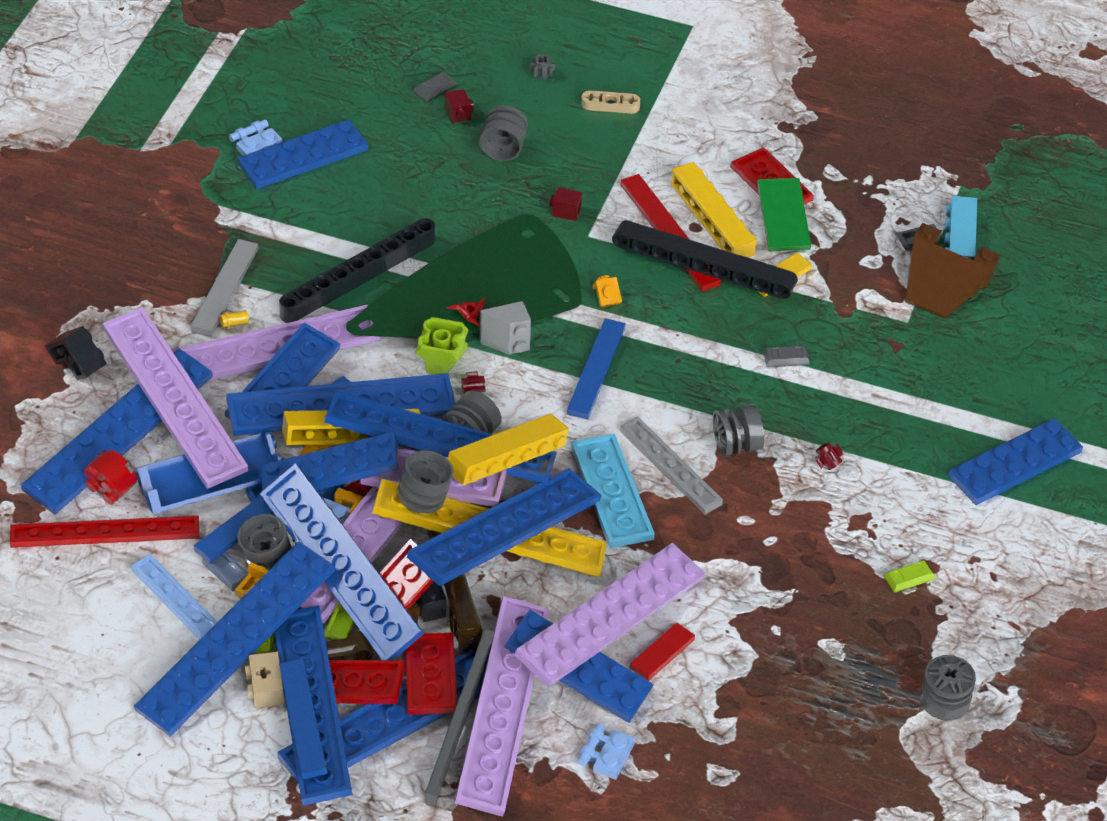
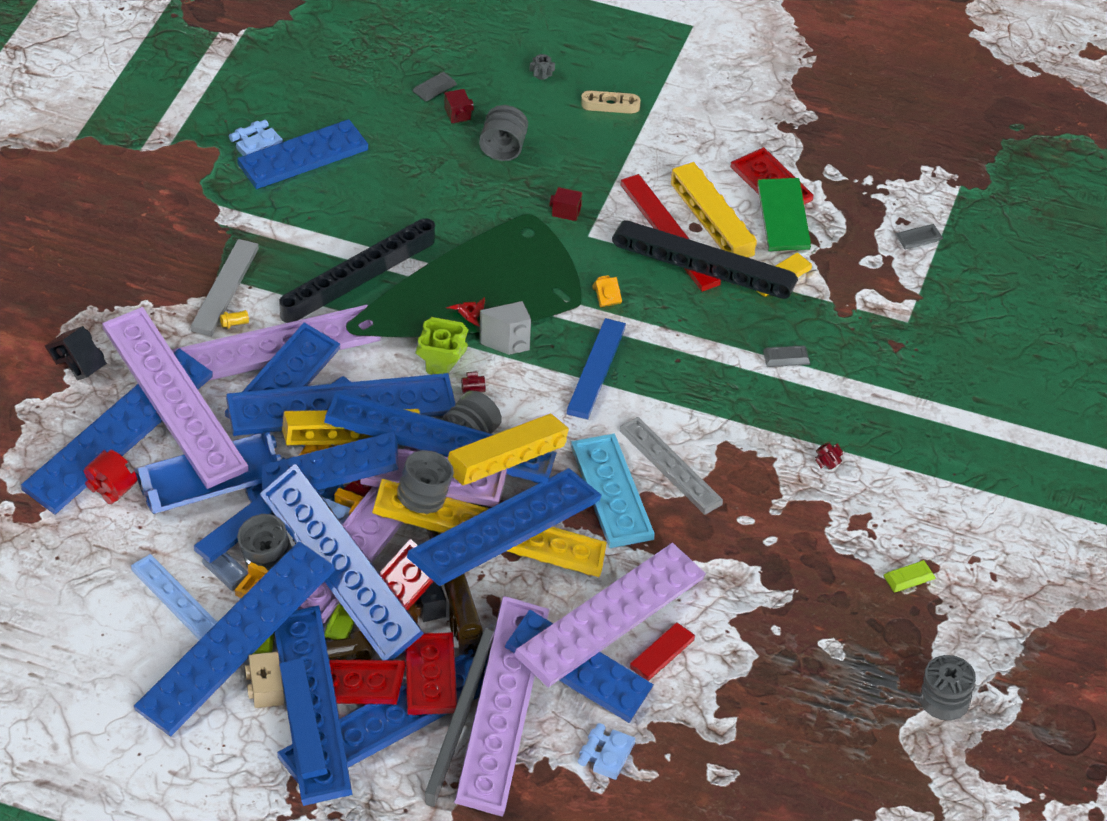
(104, 531): red tile -> none
(738, 430): dark grey wheel -> none
(943, 279): reddish brown wedge -> none
(961, 226): medium azure brick -> none
(1015, 461): blue plate -> none

